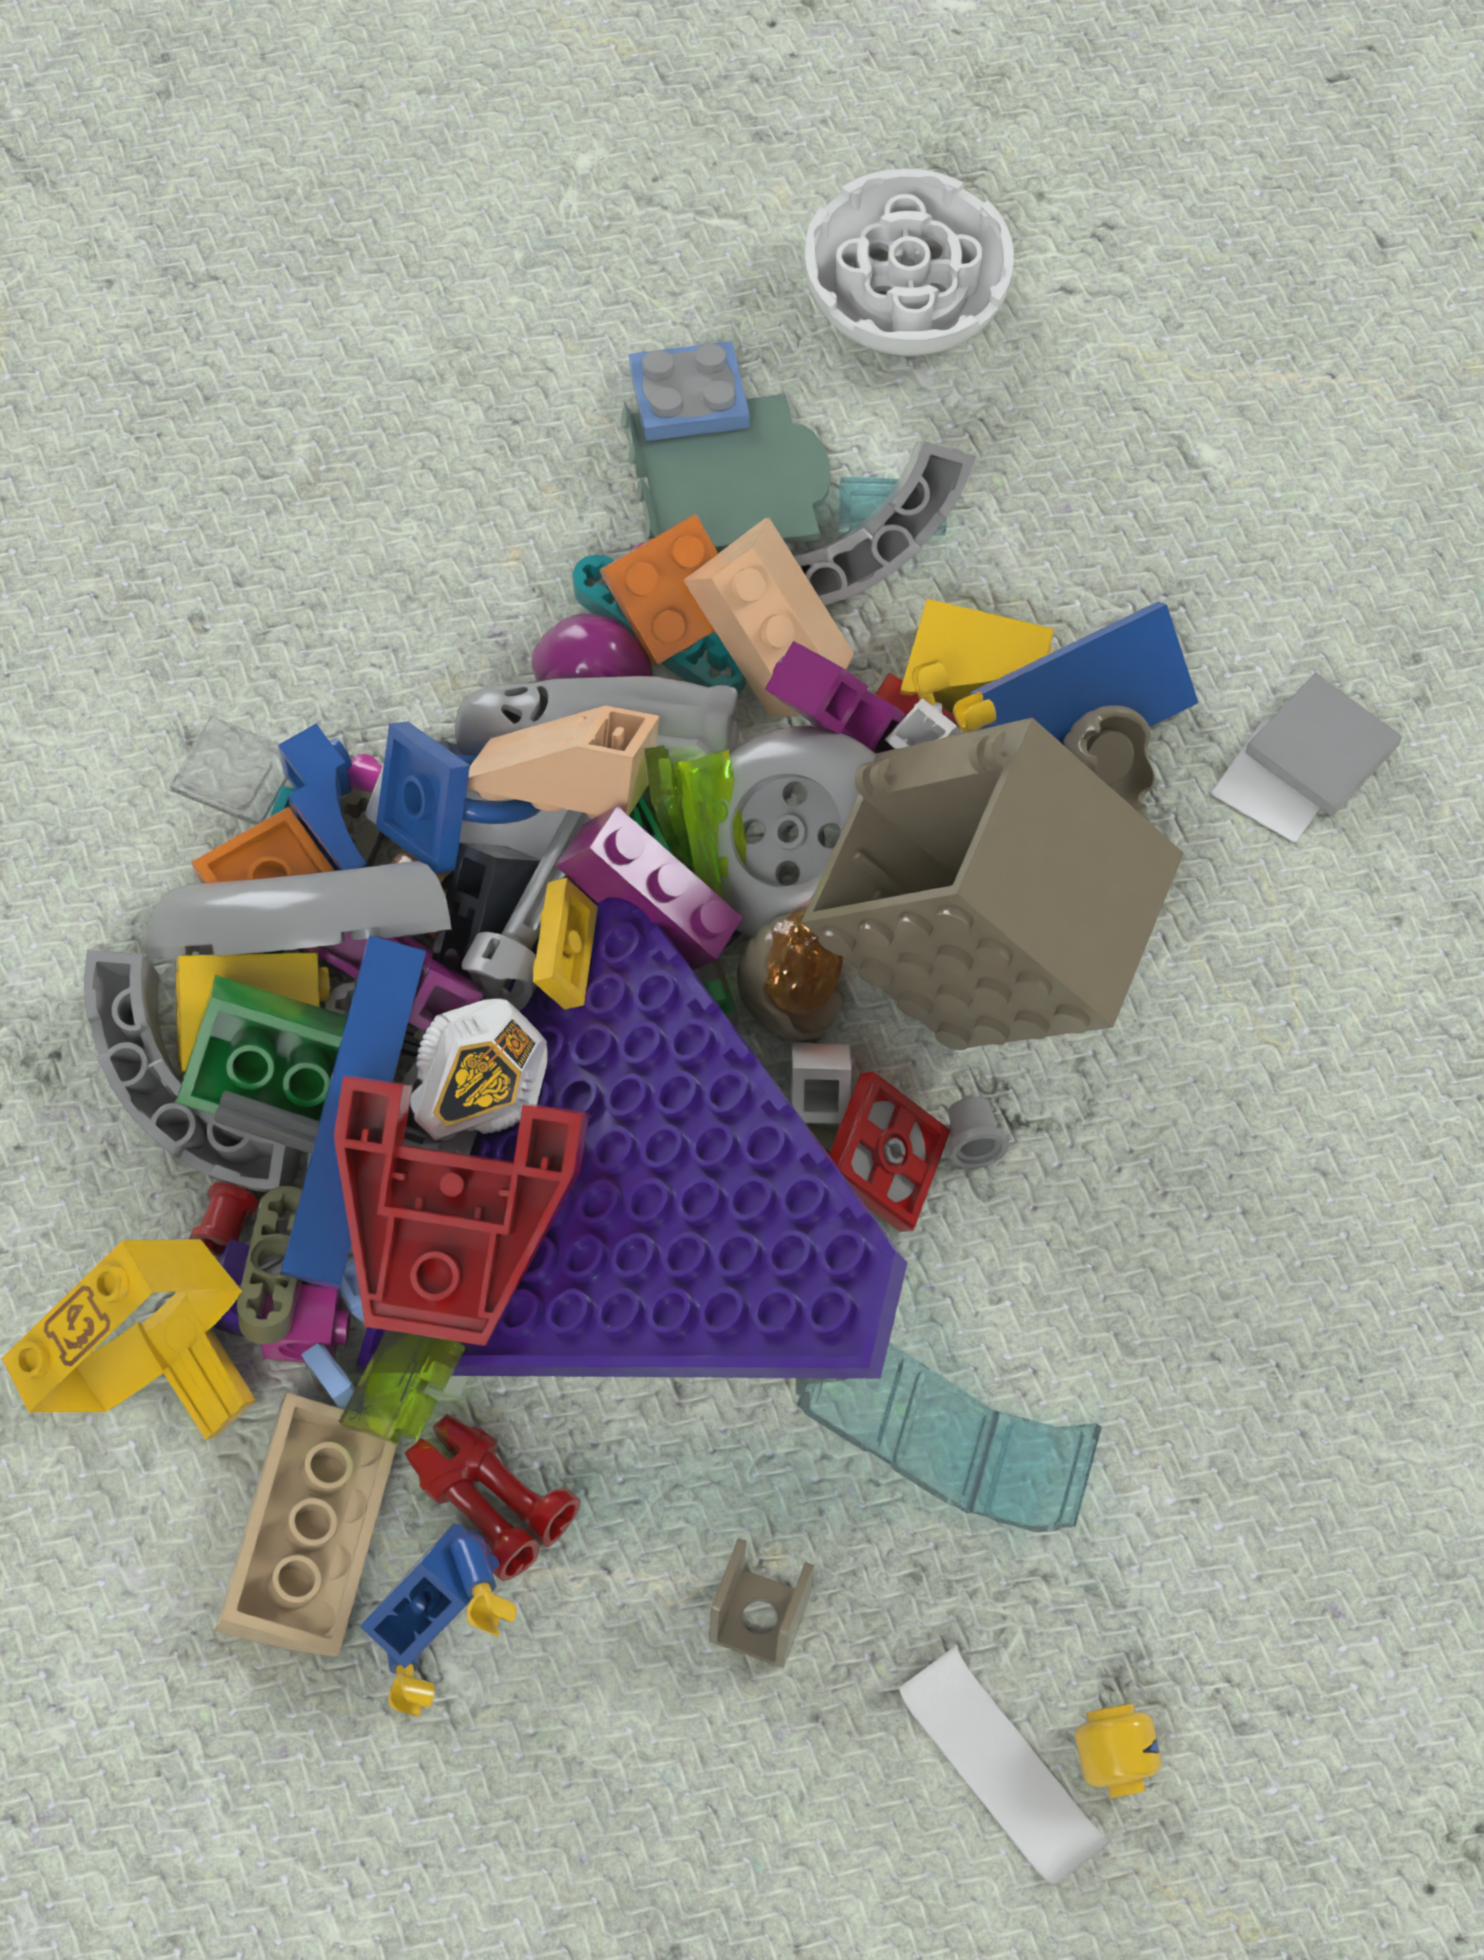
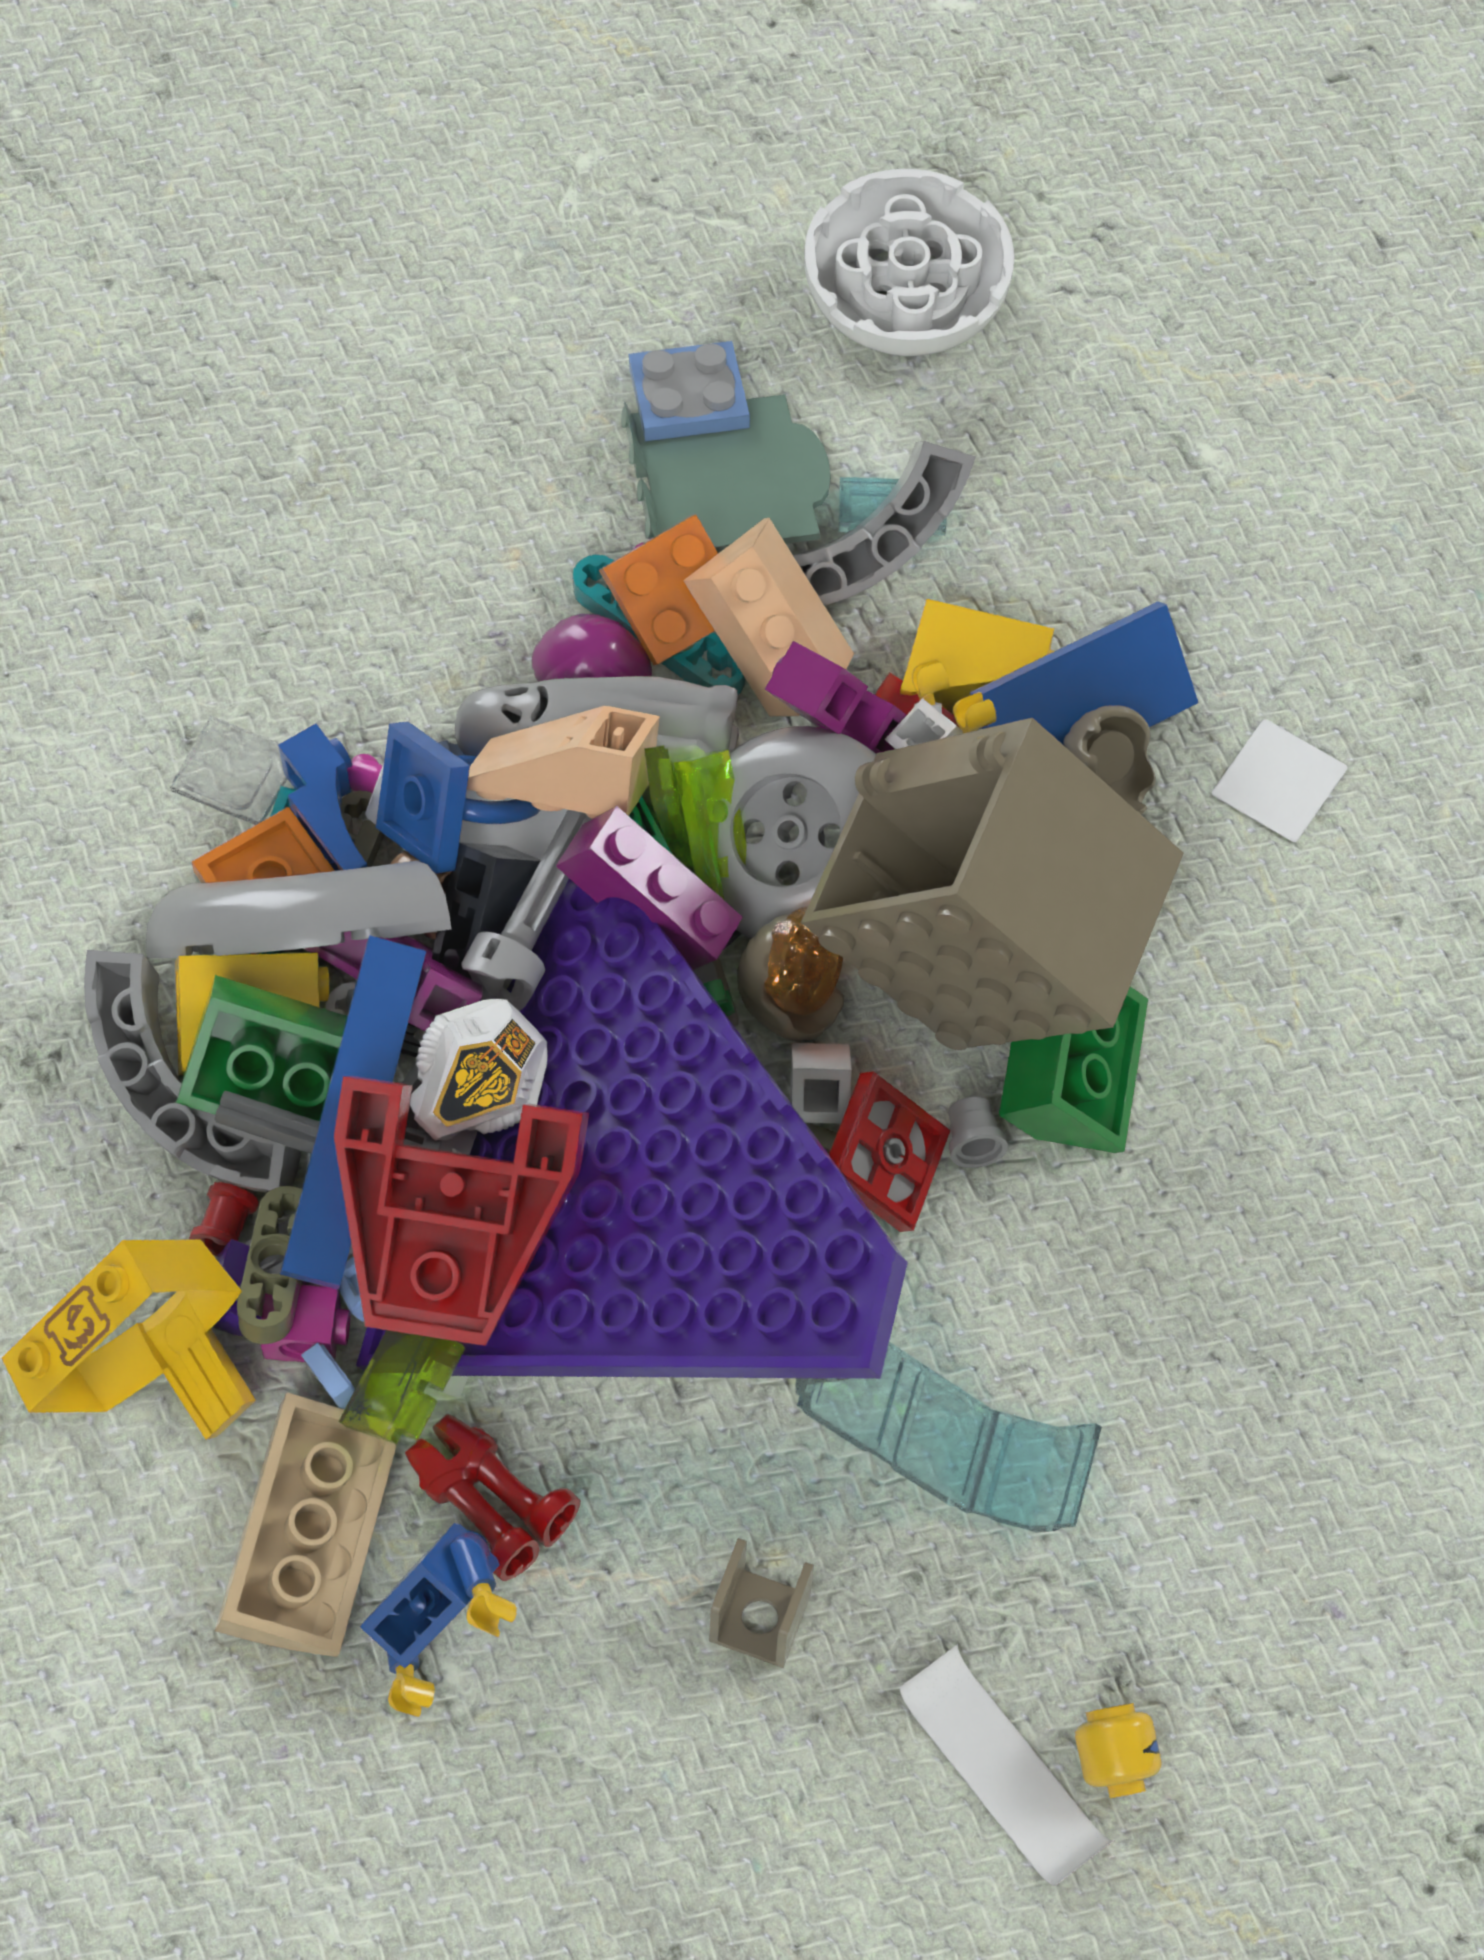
(565, 943): yellow plate -> none
(1077, 1084): none -> green slope
(1323, 744): light grey tile -> none

